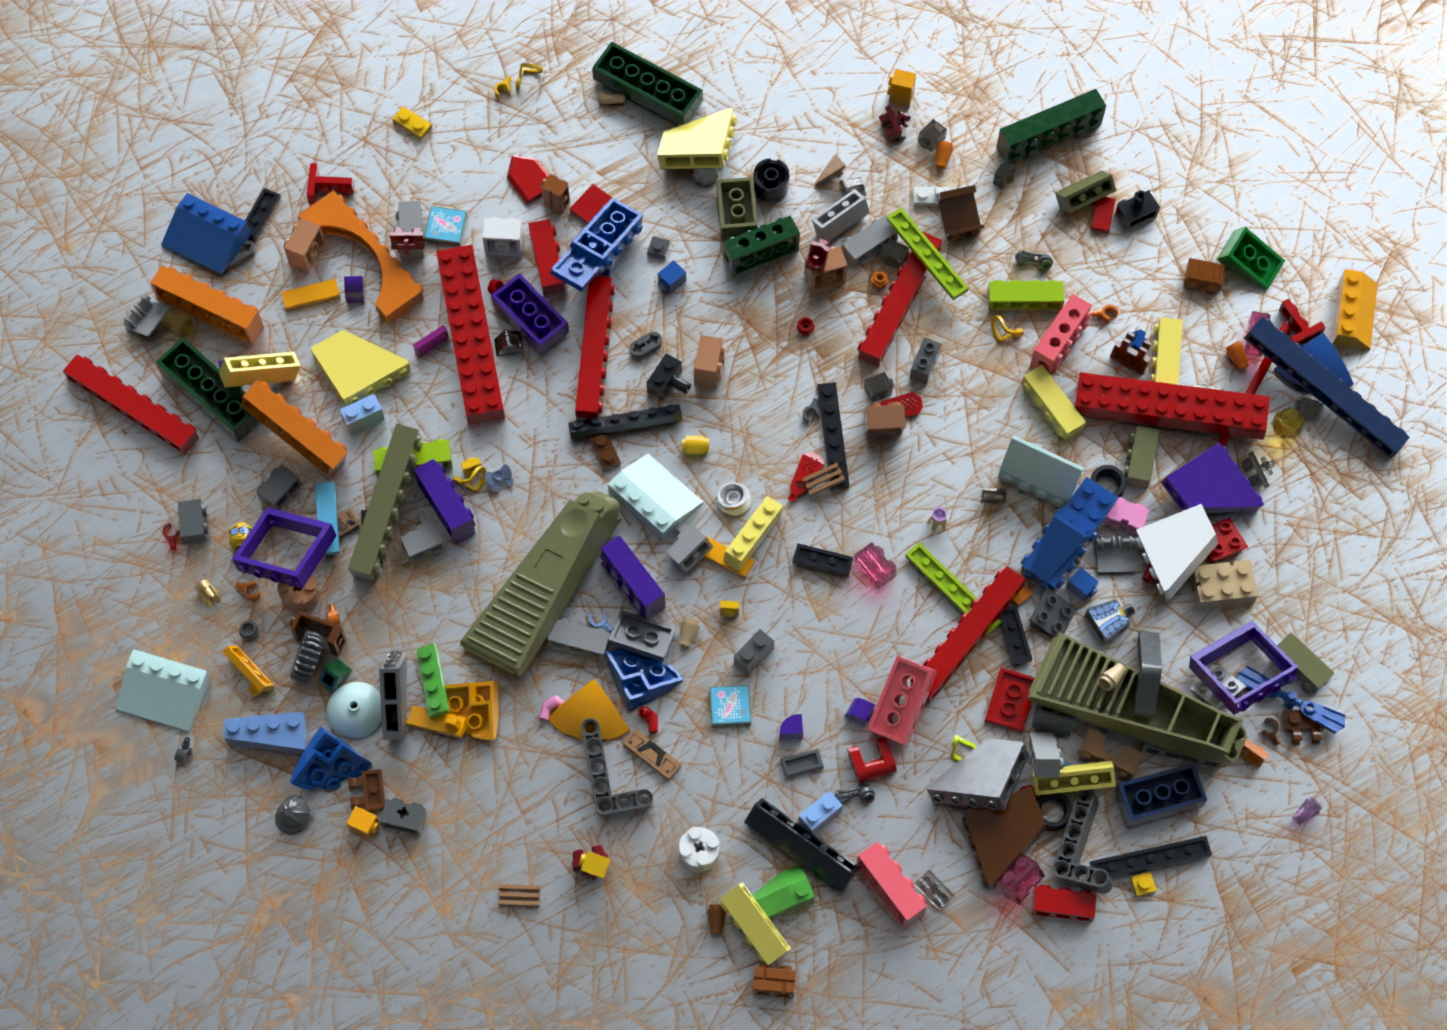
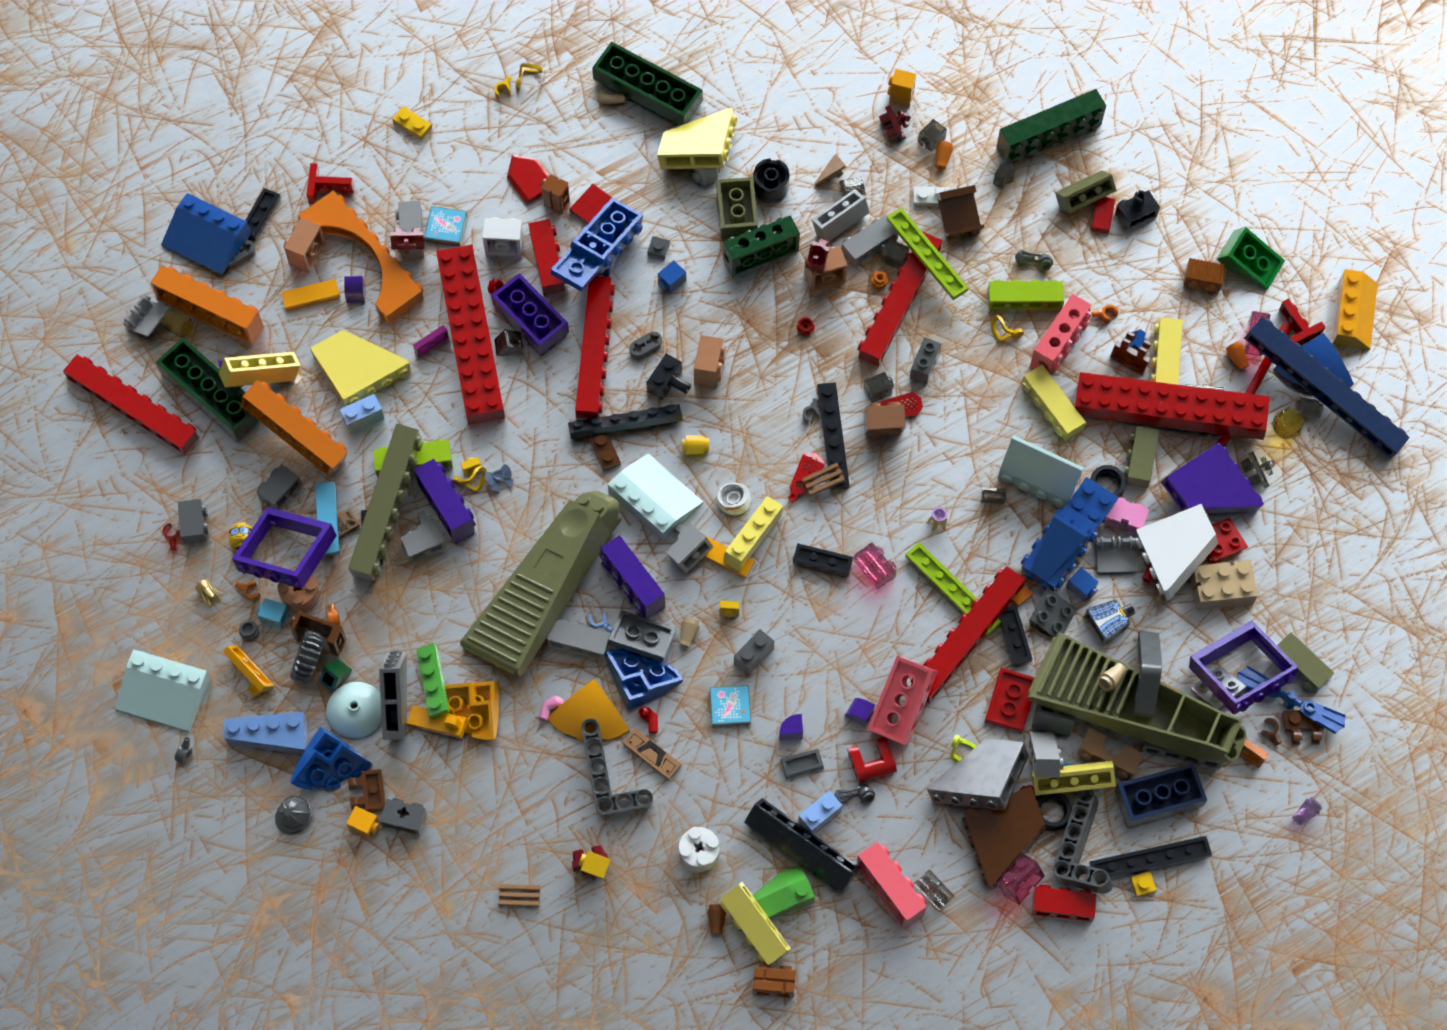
(272, 613): none -> medium azure brick

